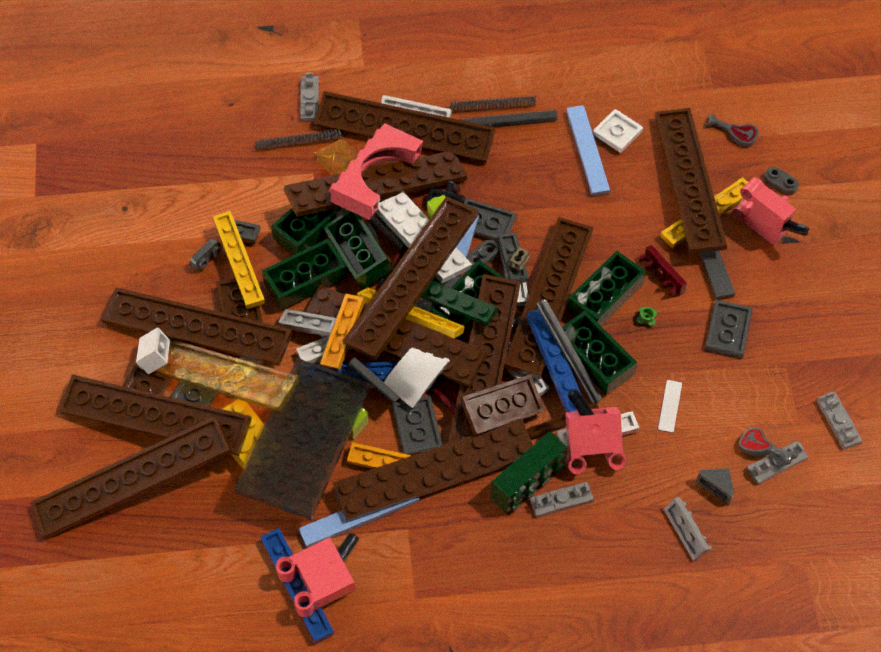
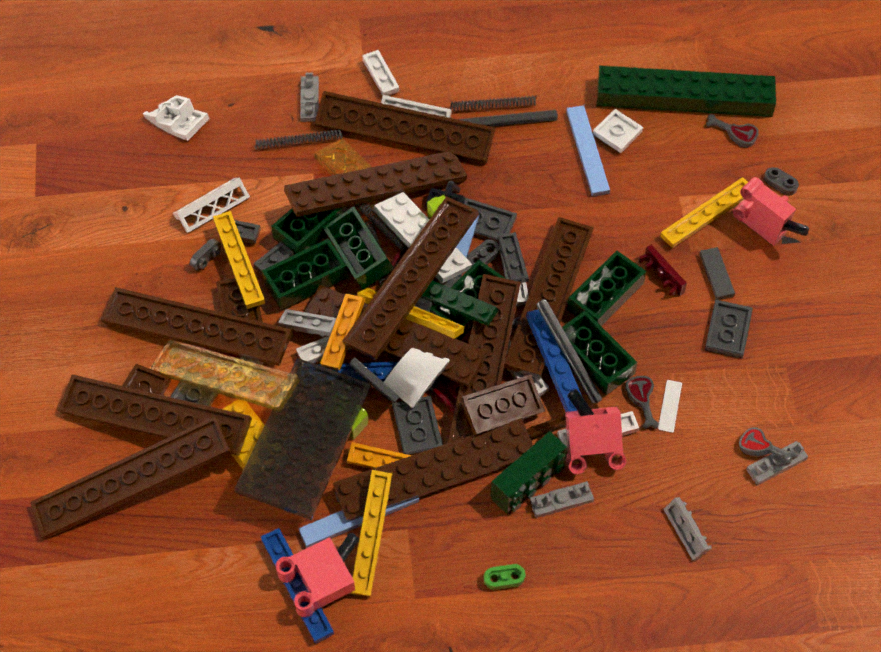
(153, 350): white brick -> none
(178, 117): none -> white slope
(208, 198): none -> white fence
(275, 255): none -> dark grey plate
(371, 532): none -> yellow plate
(380, 73): none -> white plate
(386, 144): coral arch -> none
(504, 574): none -> bright green plate
(524, 254): dark tan piece -> none
(639, 391): none -> dark grey piece
(647, 311): bright green plate -> none
(686, 91): none -> dark green brick
(690, 181): reddish brown plate -> none
(718, 483): dark grey slope -> none
(839, 420): light grey plate -> none

